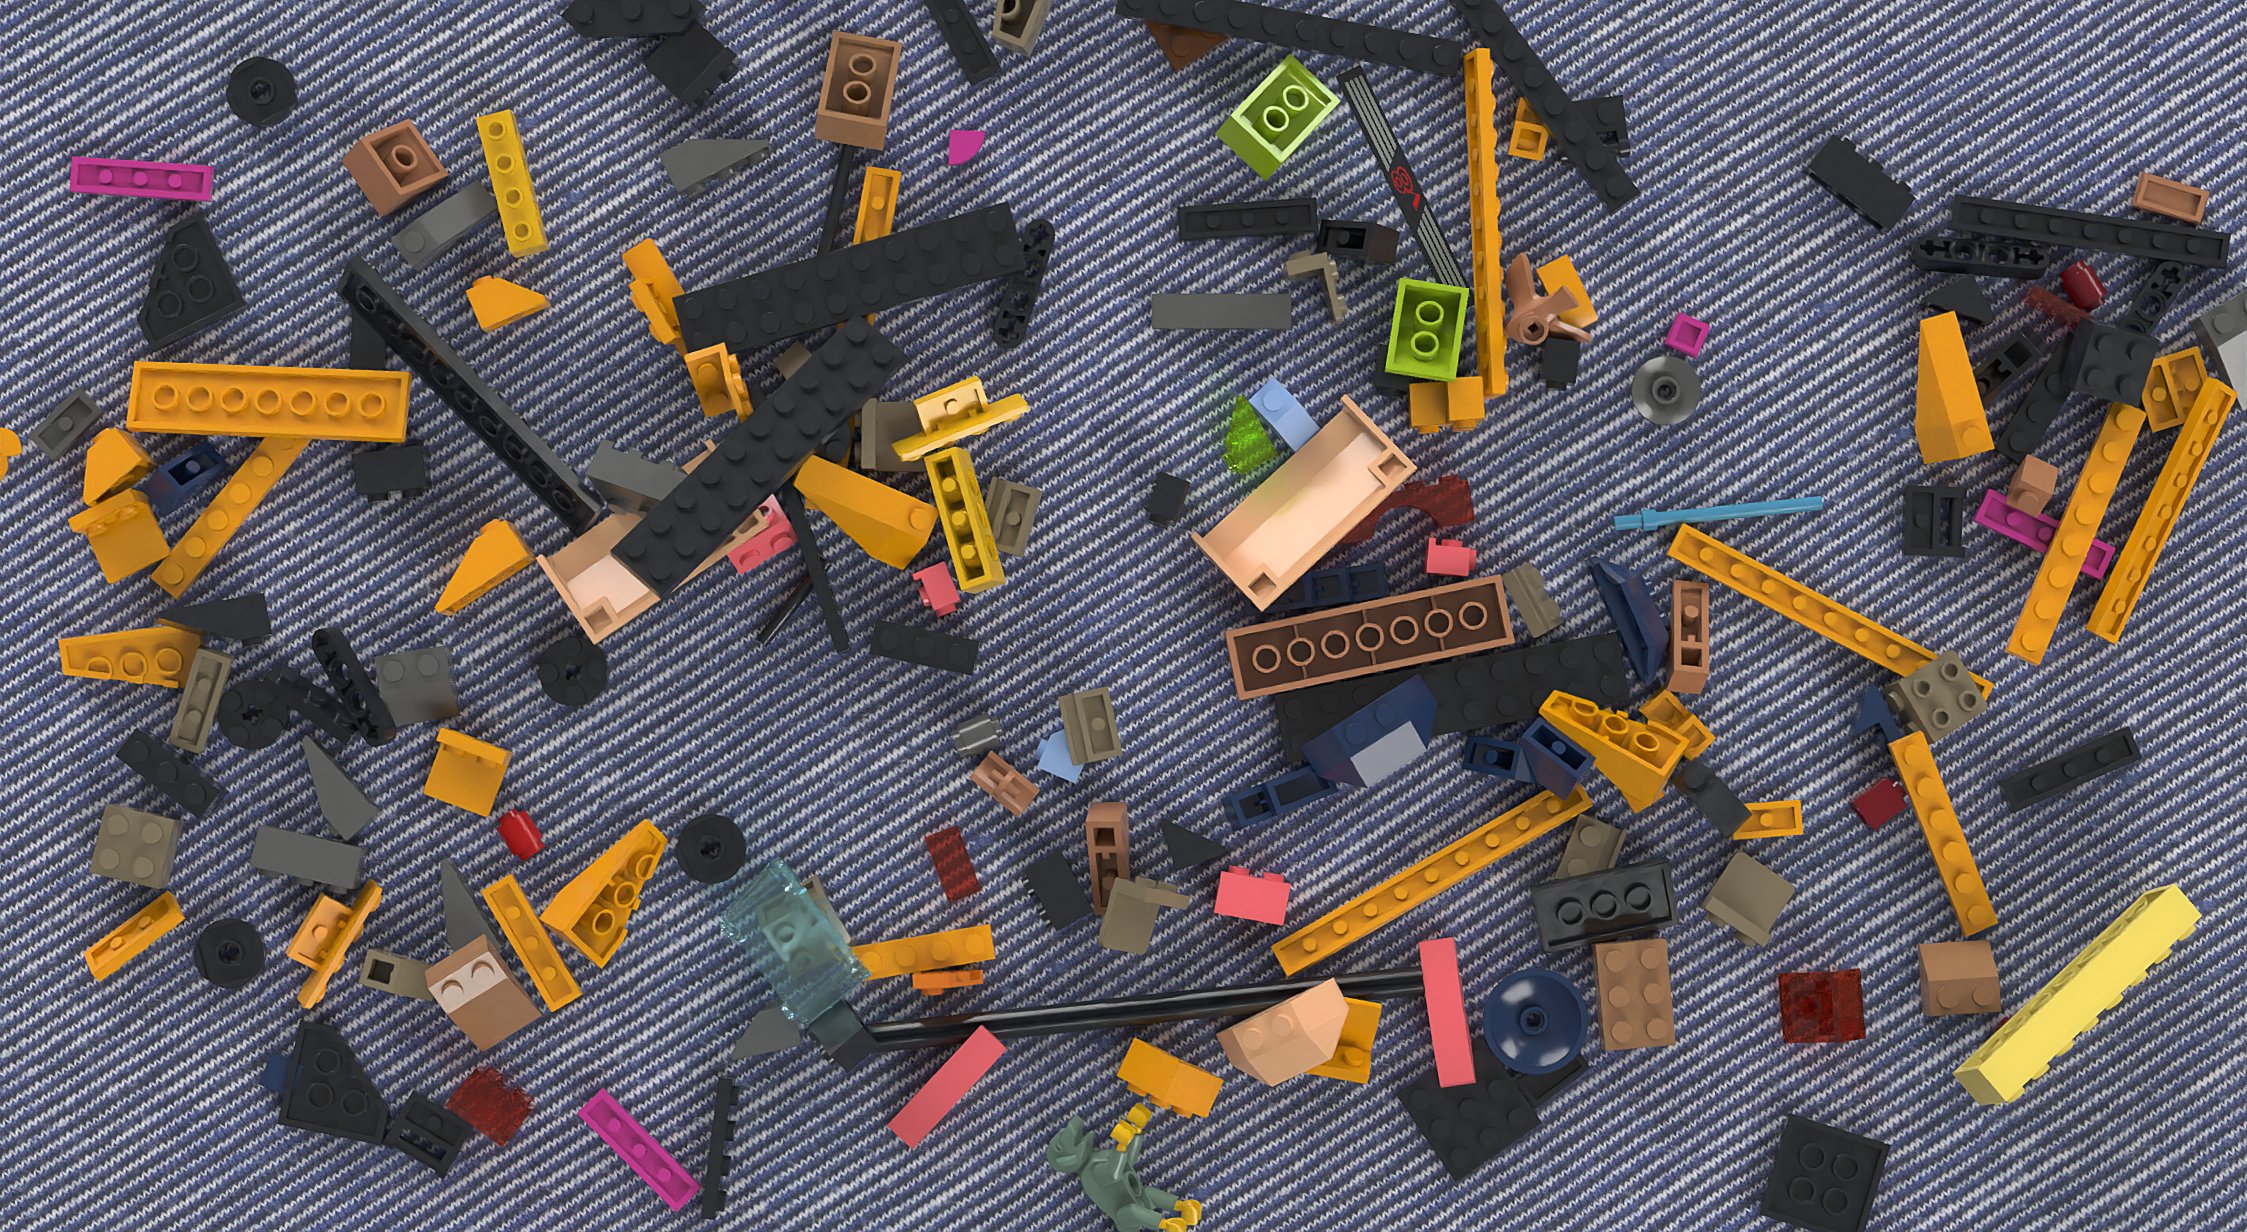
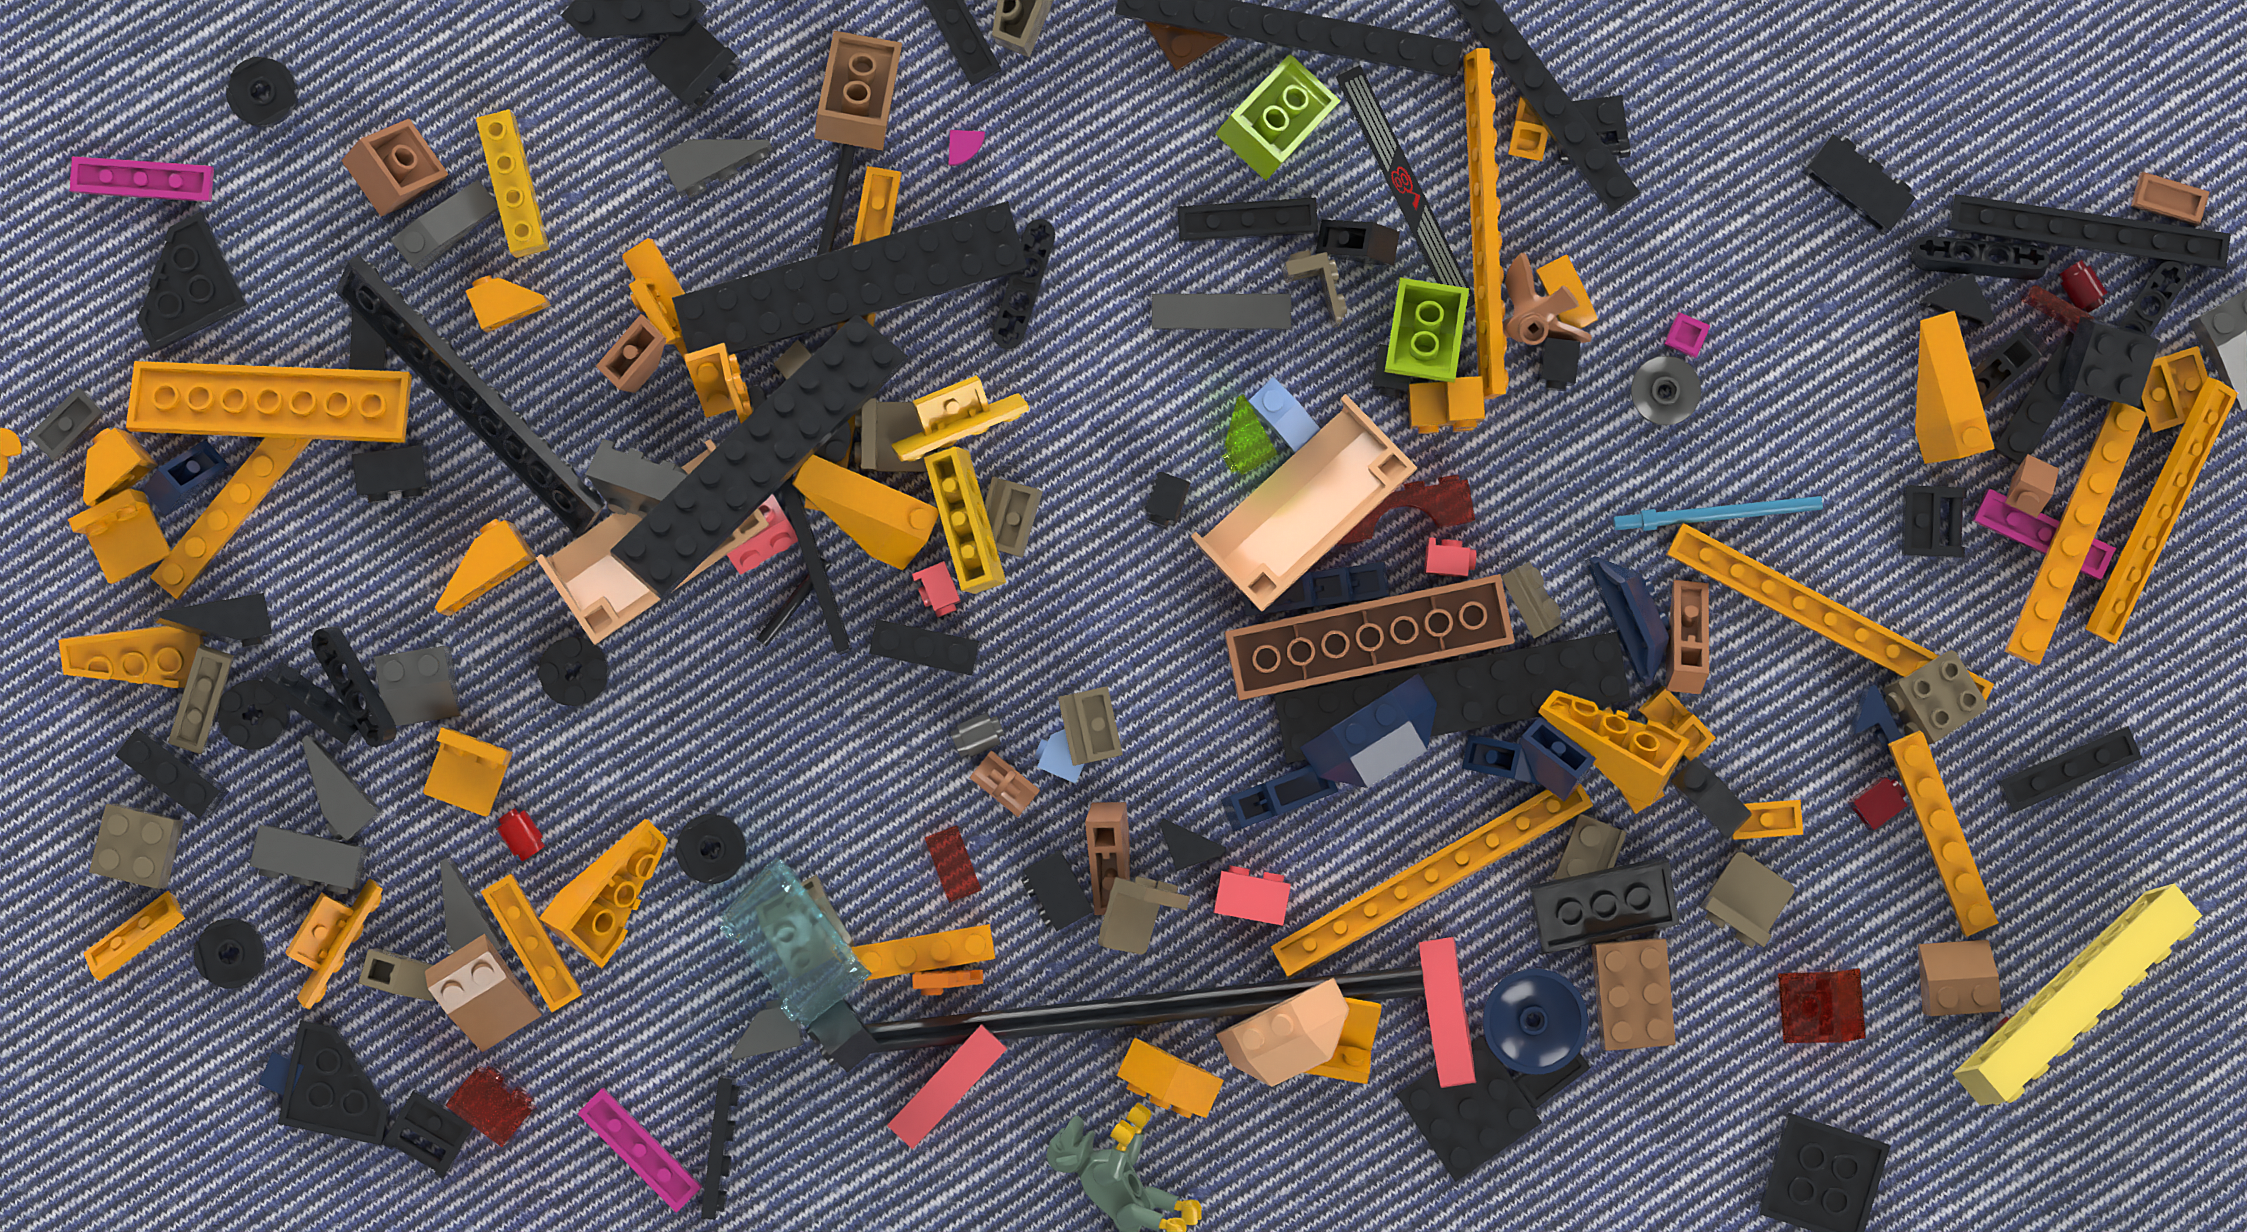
(634, 356): none -> nougat slope

